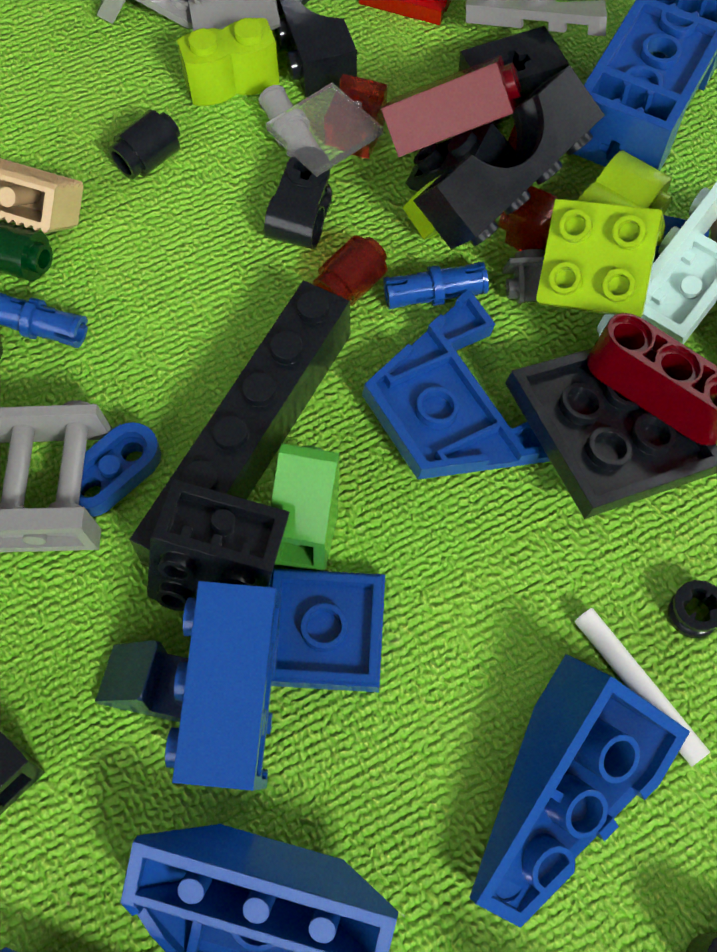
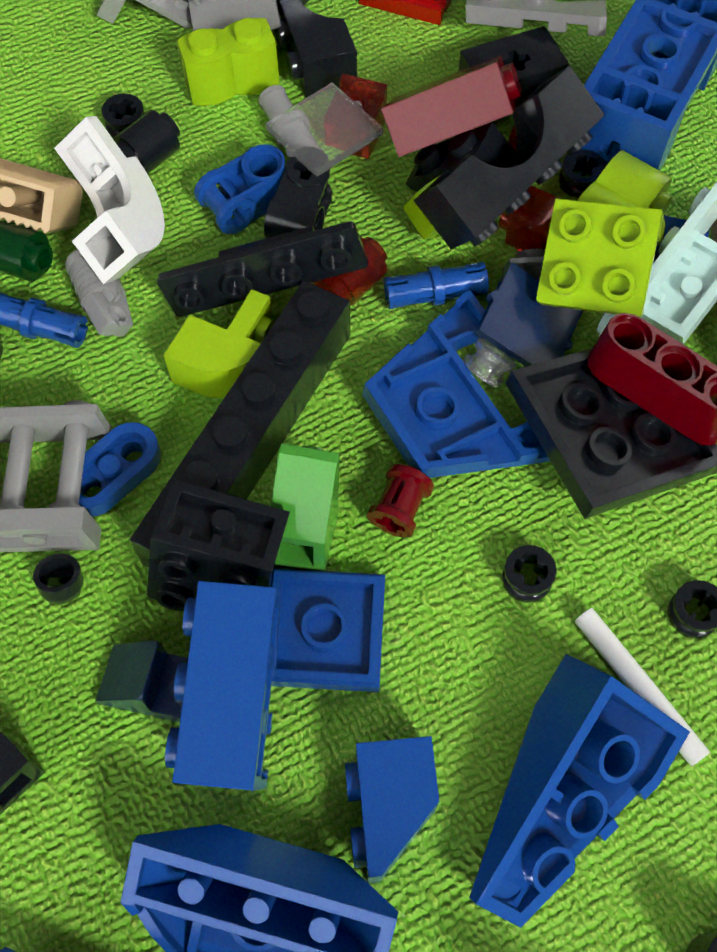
(62, 574): none -> black hinge
(102, 302): none -> light grey hinge
(120, 112): none -> black bush
(124, 199): none -> white arch
(212, 357): none -> lime brick
(244, 187): none -> blue piece
(264, 267): none -> black bracket
(396, 797): none -> blue slope
(400, 500): none -> dark red bush
(489, 363): none -> clear bush
(522, 325): none -> dark blue piece
(542, 565): none -> black bush
(584, 161): none -> black bush

